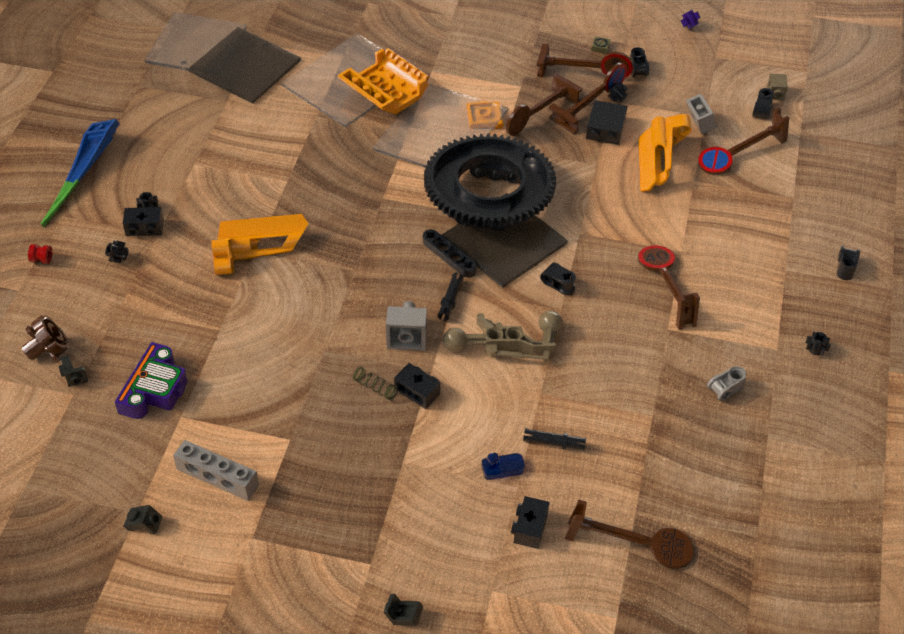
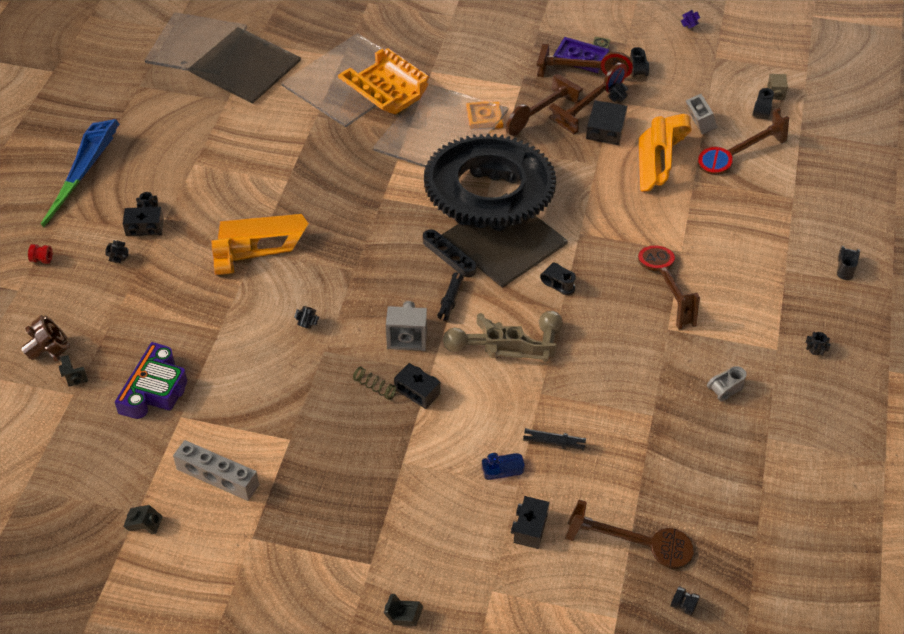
(306, 317): none -> black gear
(576, 49): none -> dark purple plate
(689, 604): none -> black wheel

